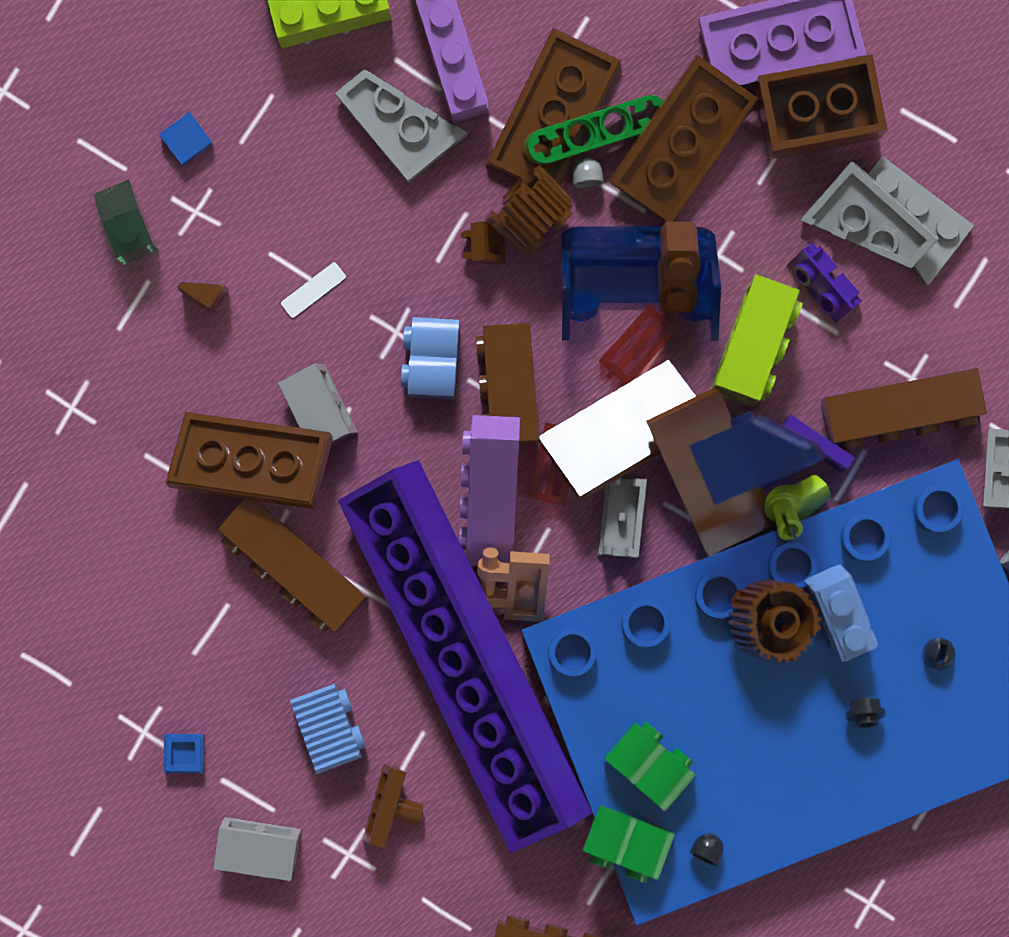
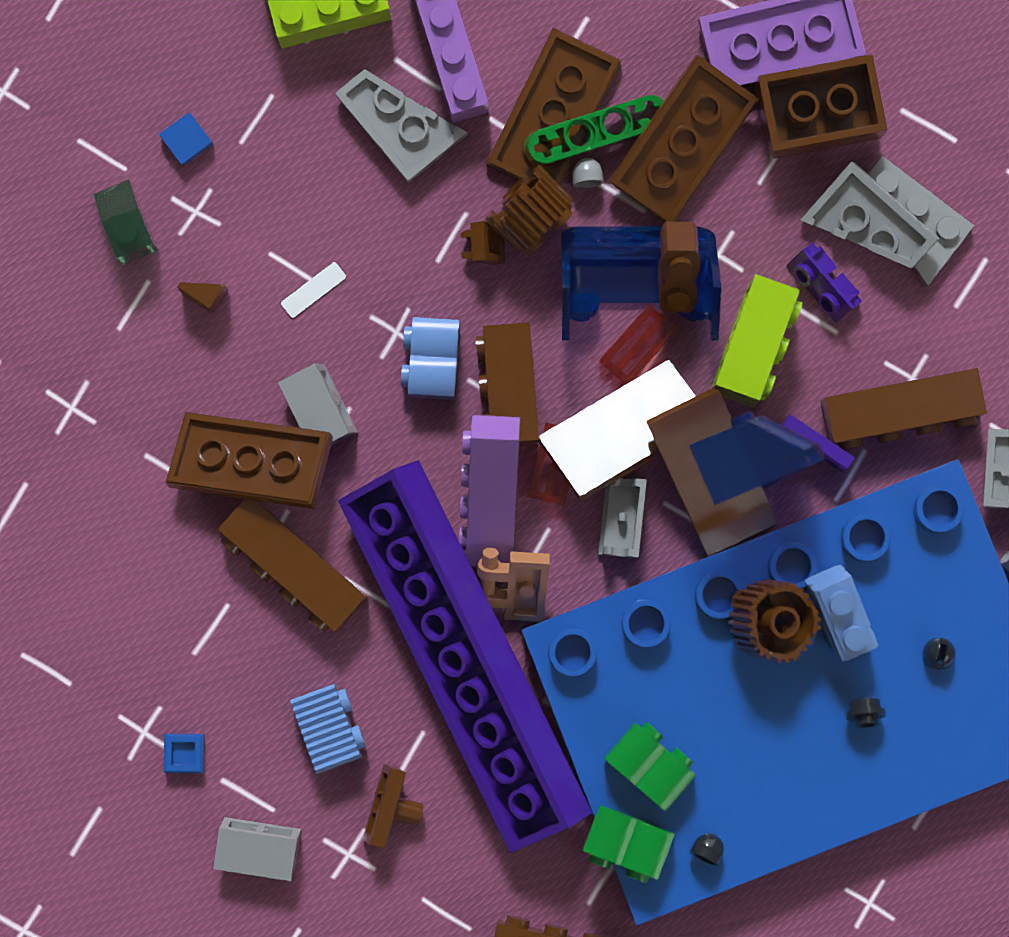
(793, 503): lime arm -> none

